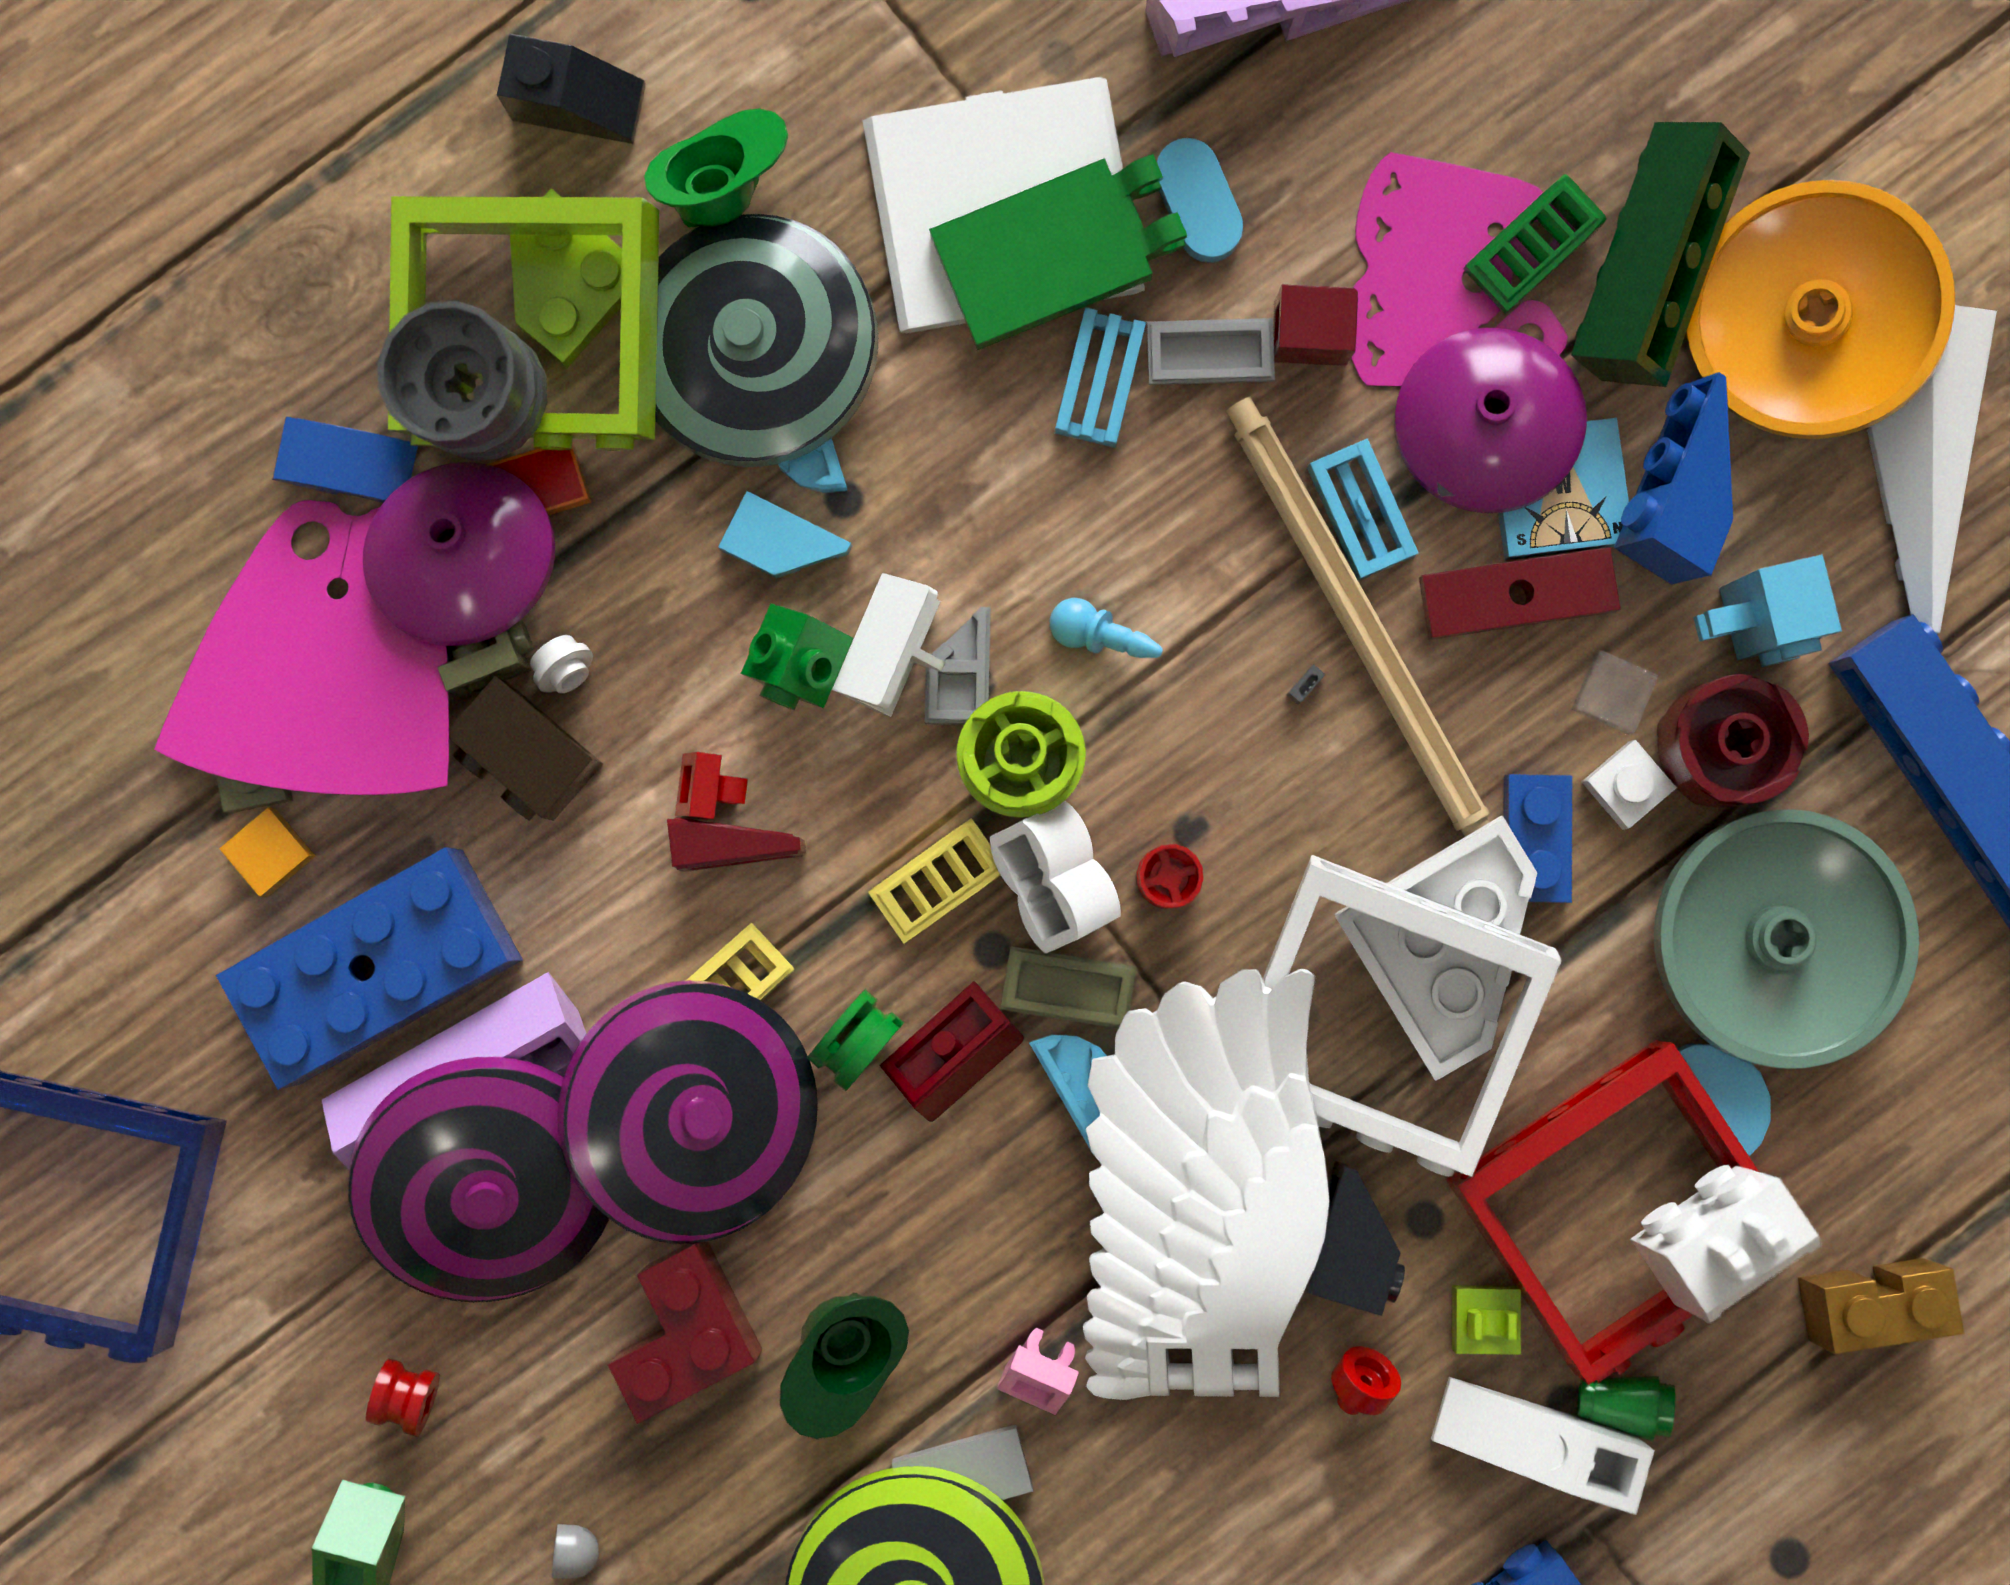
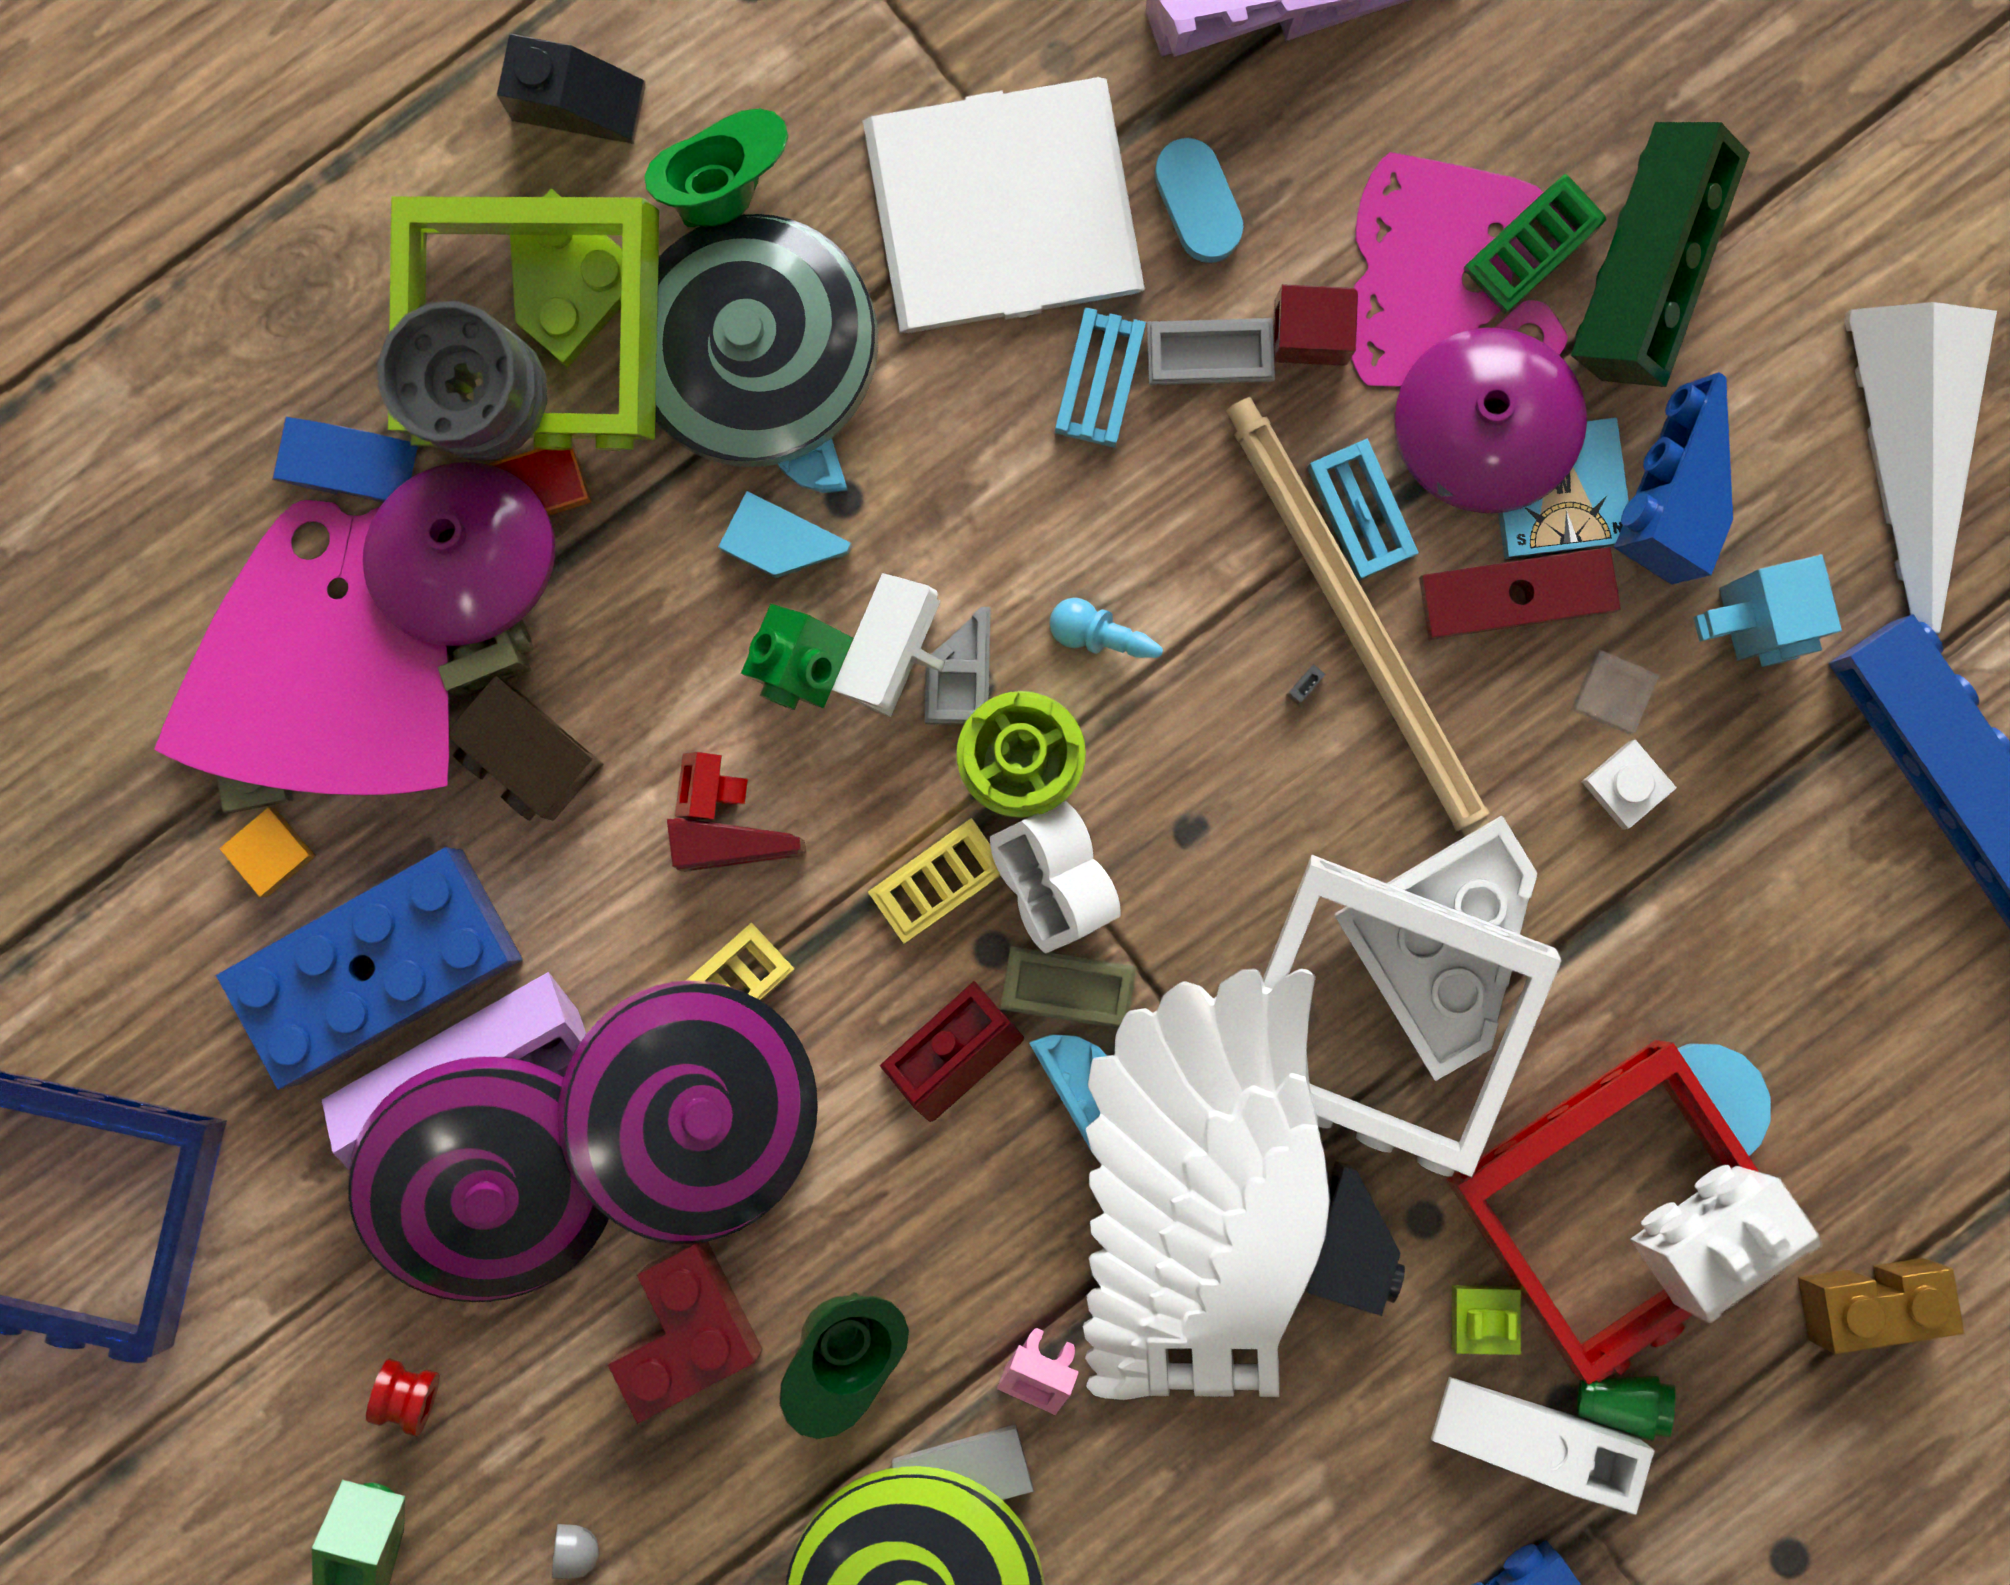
(561, 664): white plate -> none
(860, 1045): green wheel -> none
(1054, 248): green tile -> none
(1178, 874): red wheel -> none
(1365, 1381): red tile -> none
(1541, 819): blue plate -> none
(1759, 767): dark red brick -> none
(1786, 938): sand green dish -> none
(1823, 309): light orange dish -> none

